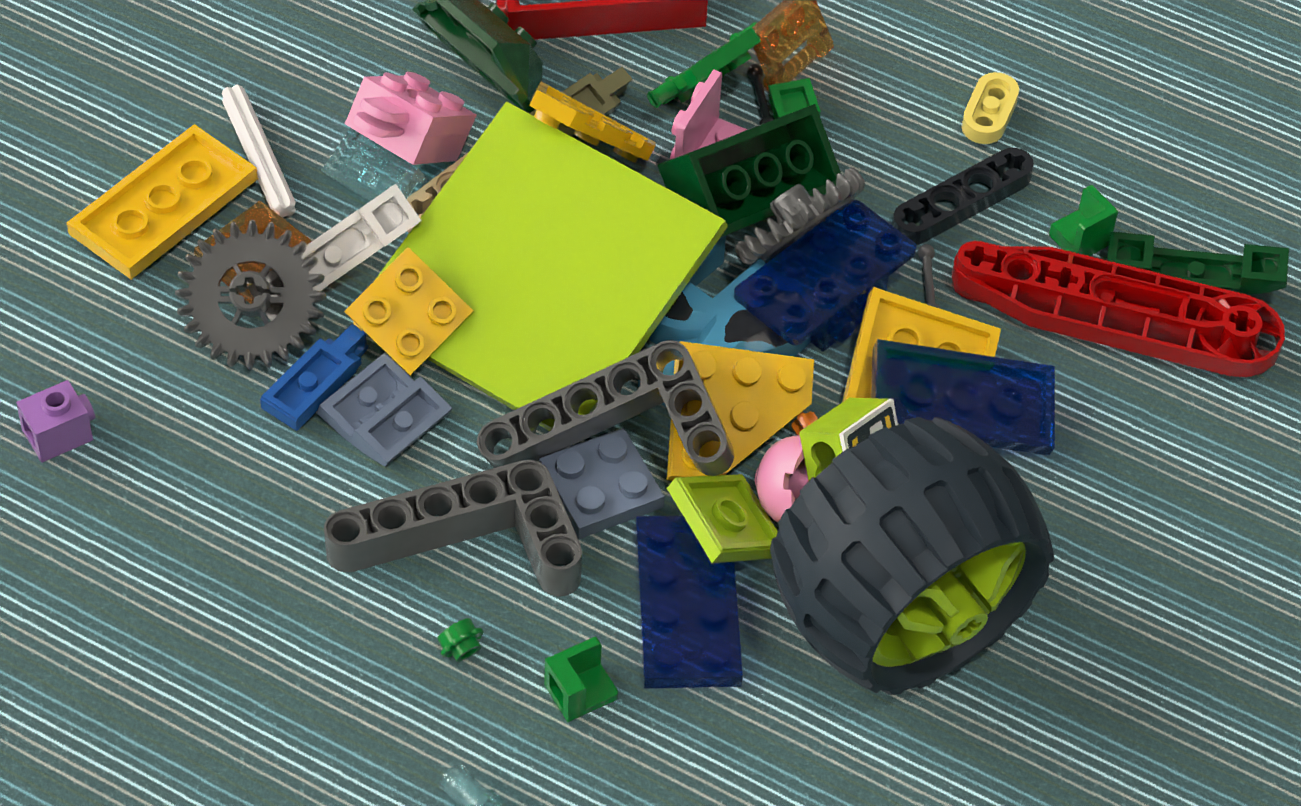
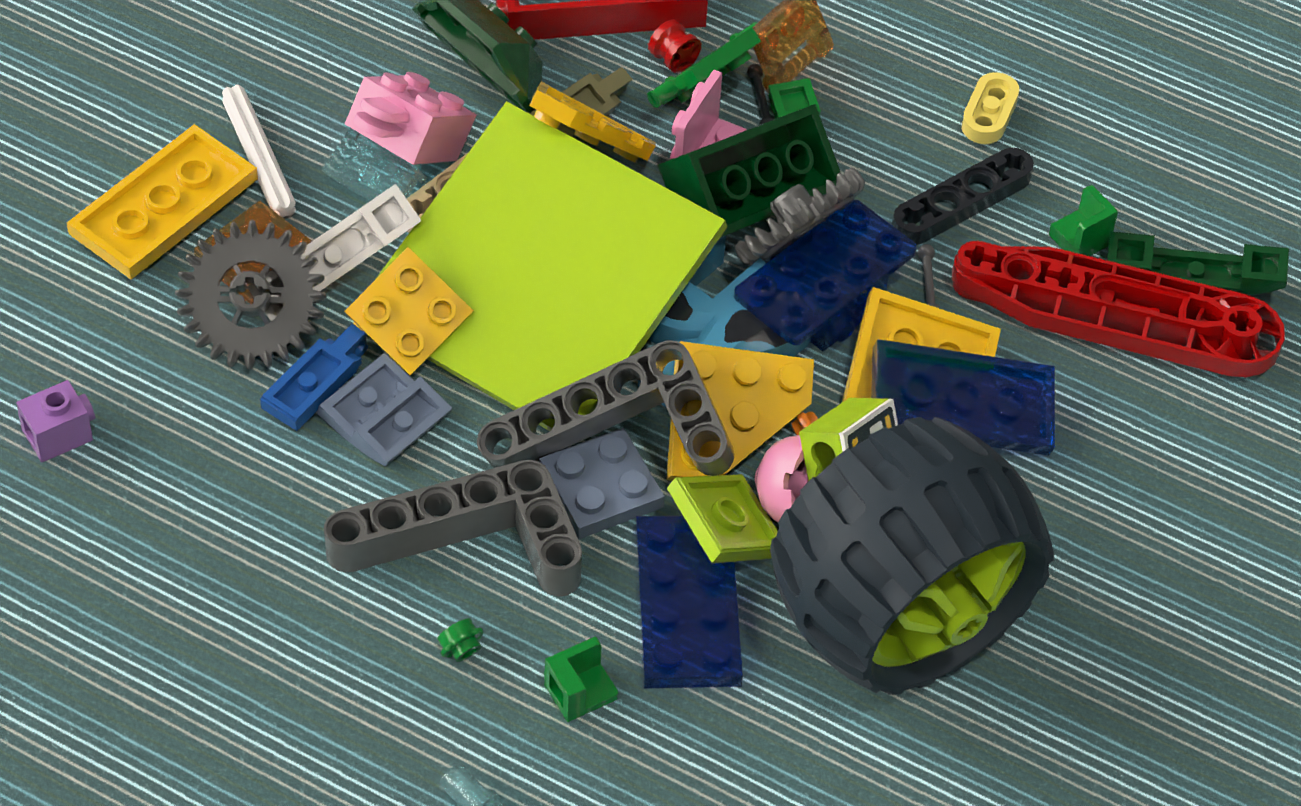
(674, 46): none -> red wheel

